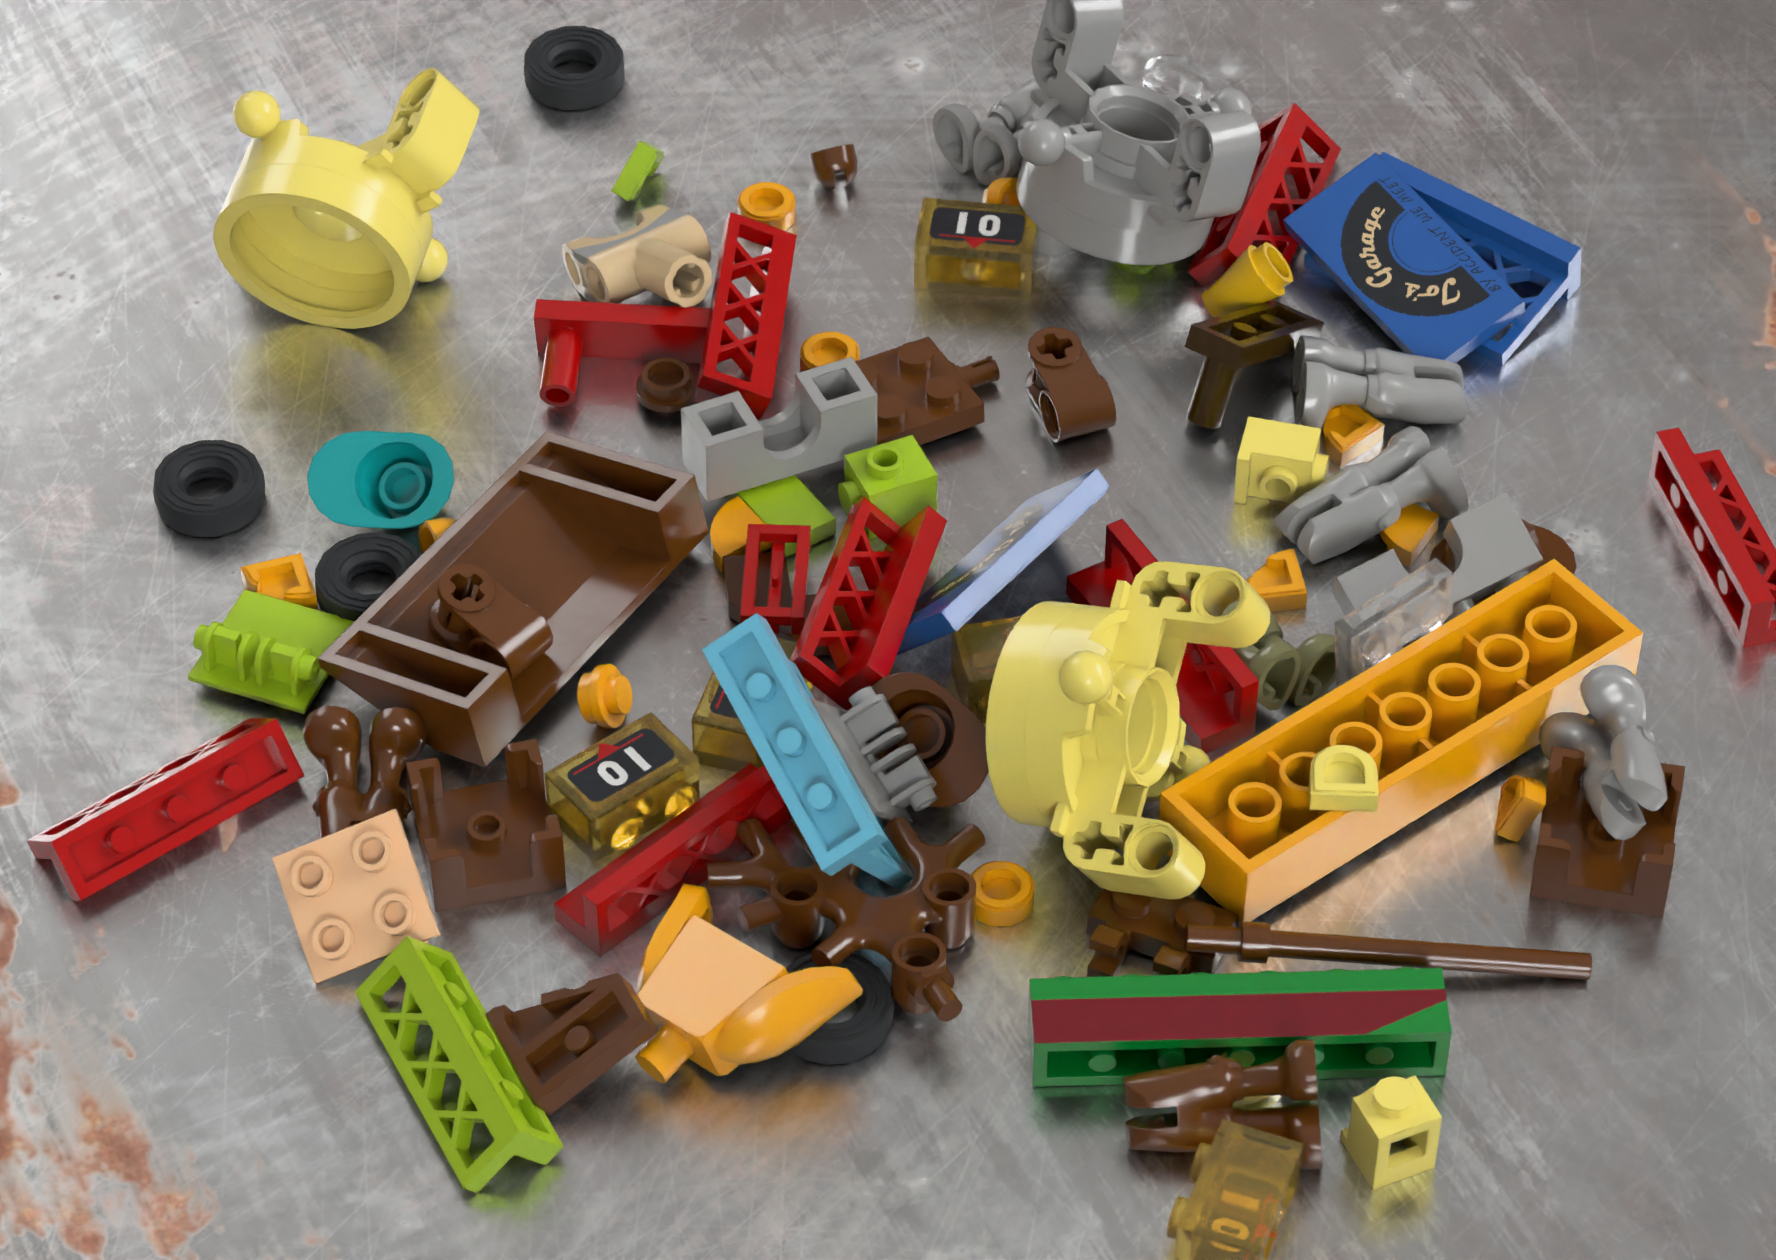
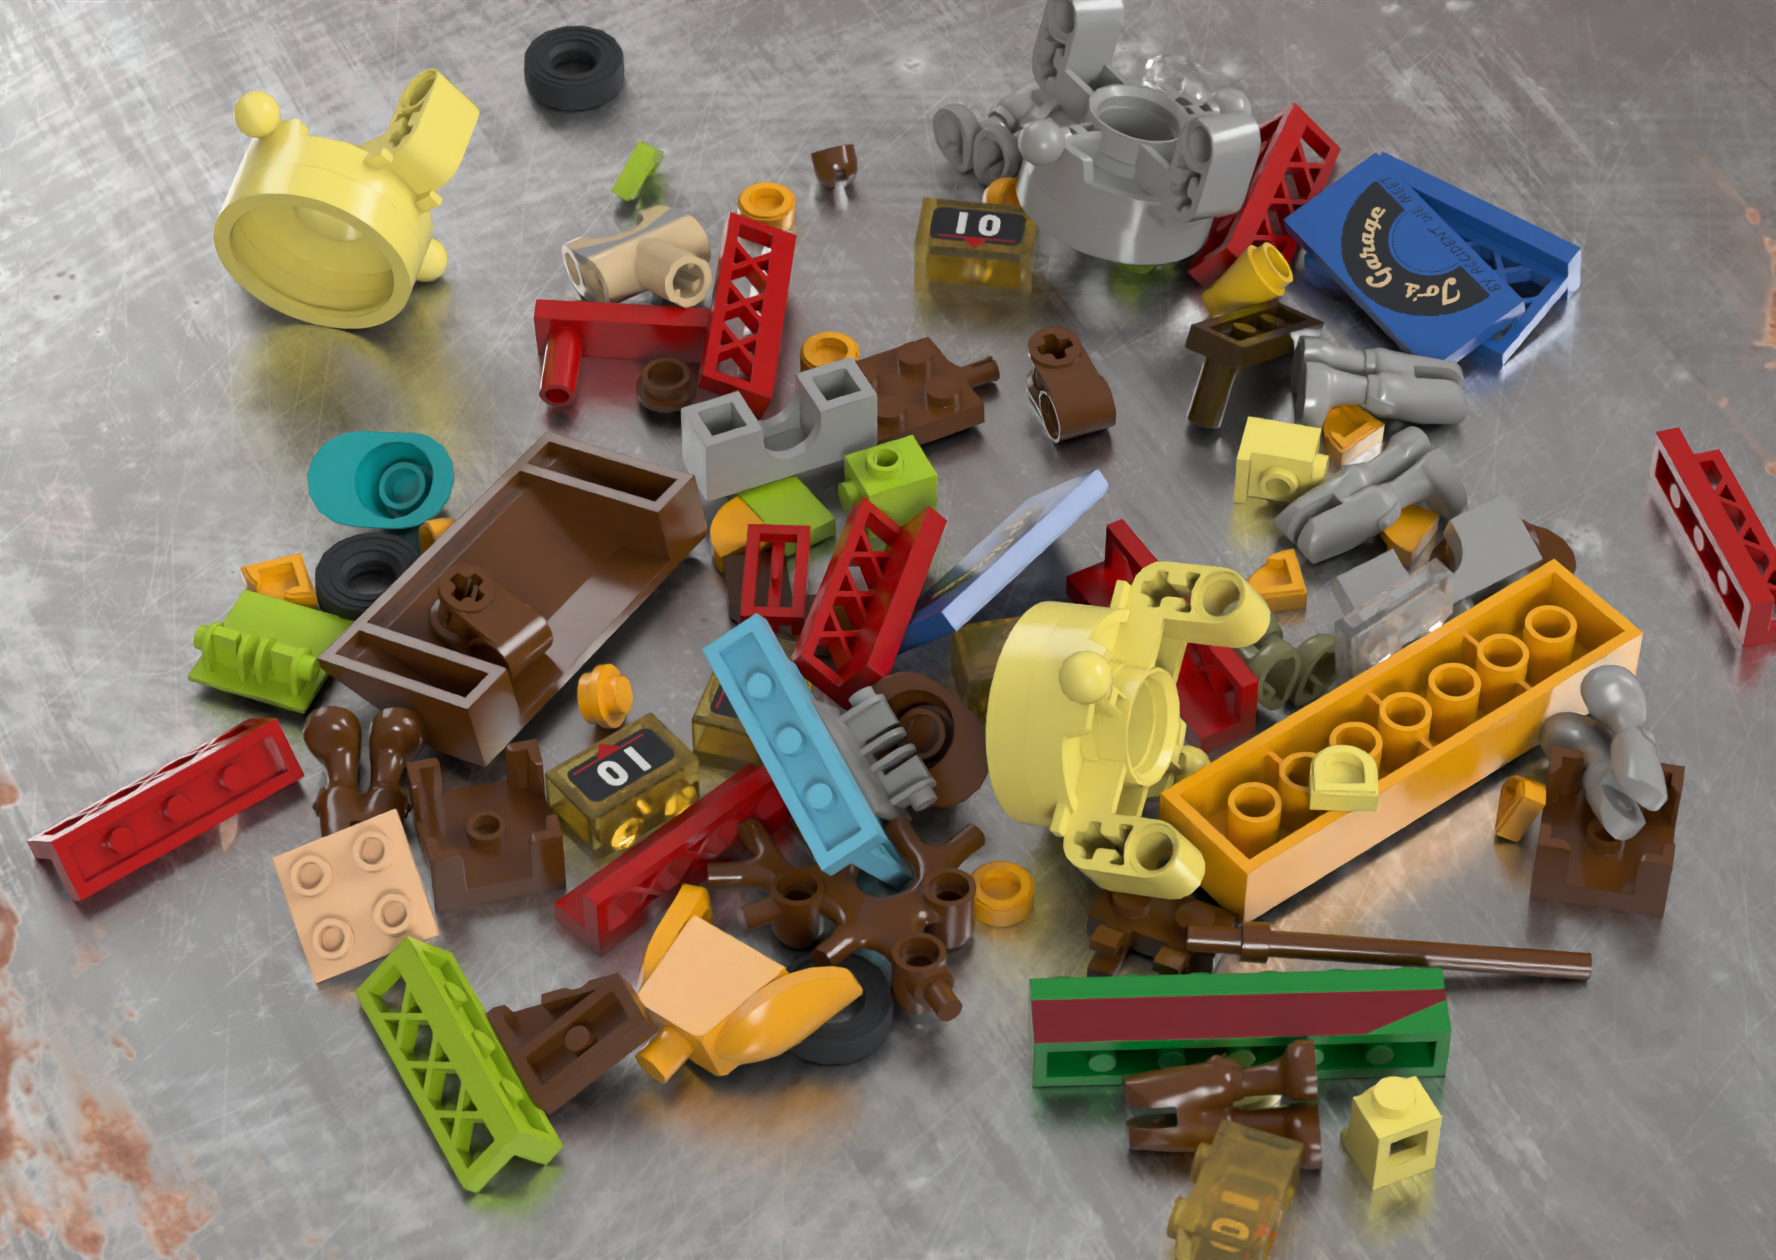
(214, 515): black tyre -> none

